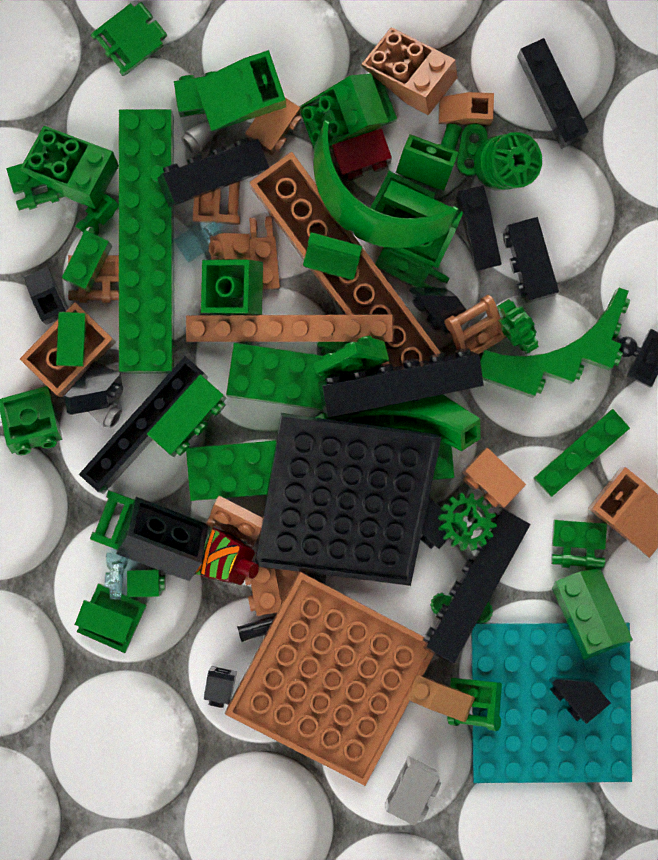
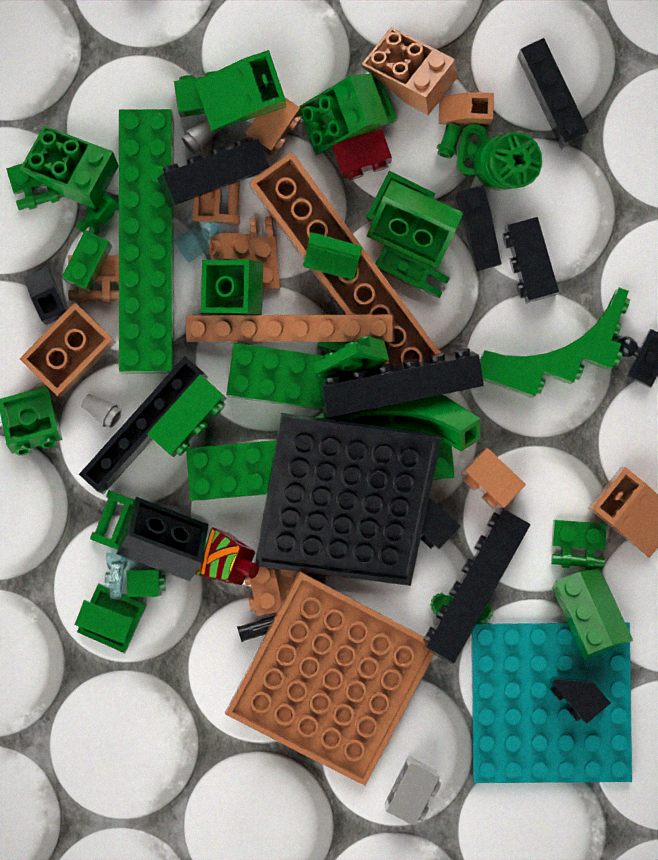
(71, 339): green tile -> none
(94, 390): black slope -> none
(130, 37): green plate -> none
(219, 686): black slope -> none
(235, 521): nougat plate -> none
(364, 221): green windscreen -> none
(426, 162): green brick -> none
(437, 304): black slope -> none
(441, 698): medium nougat slope -> none
(456, 520): green gear -> none
(481, 334): nougat plate -> none
(486, 696): green plate -> none
(517, 326): green gear -> none
(581, 452): green plate -> none

